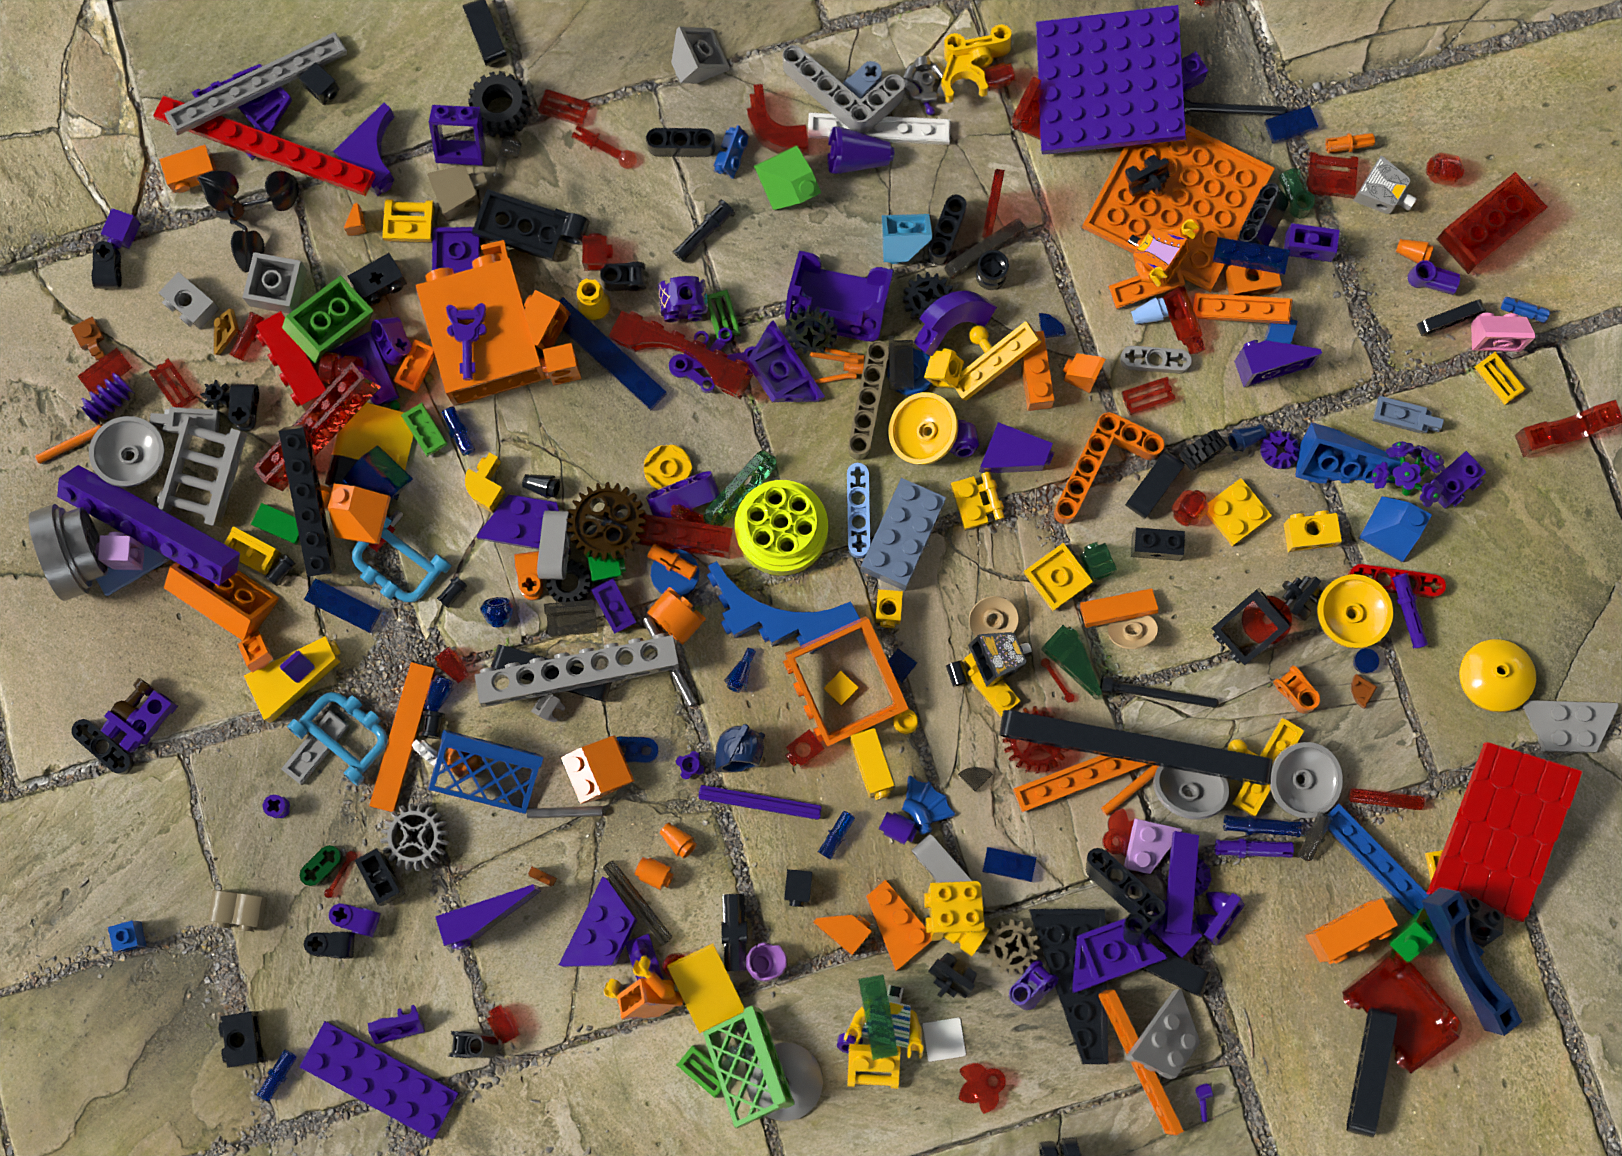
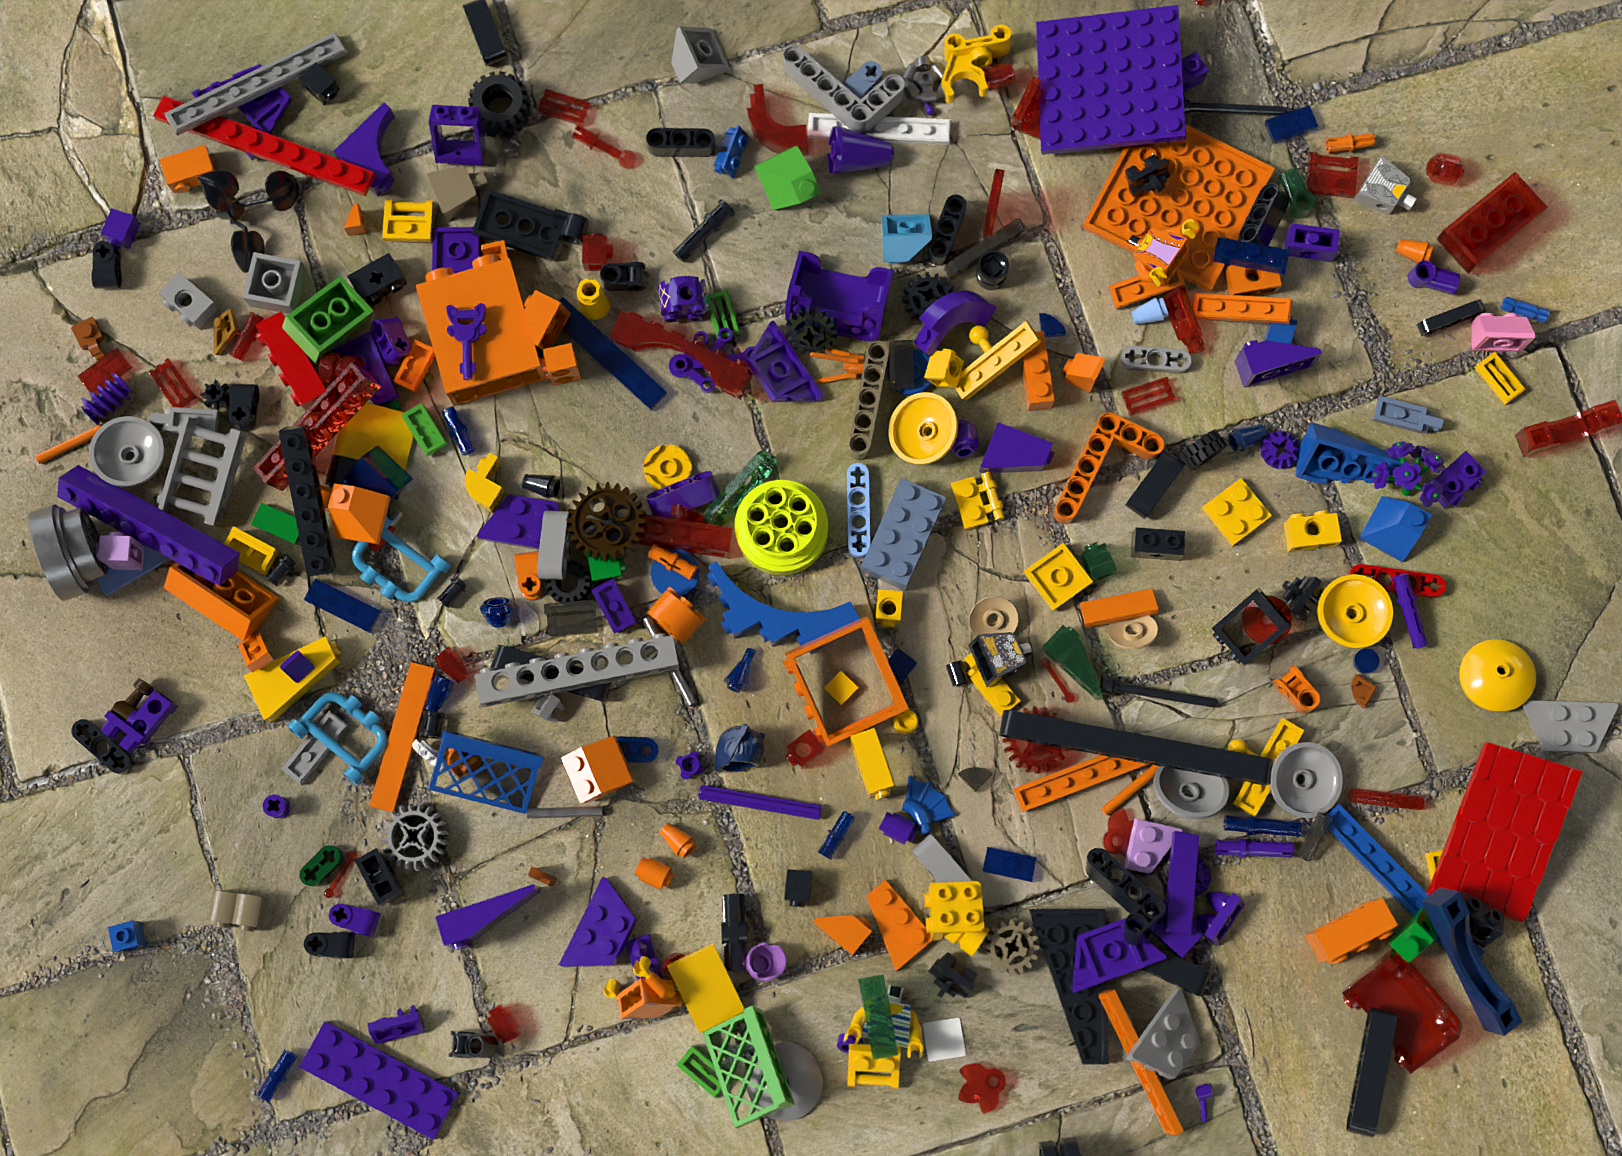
(251, 1050): black brick -> none
(637, 902): clear smoke axle -> none
(1034, 985): dark purple piece -> none
(1190, 507): clear red head -> none

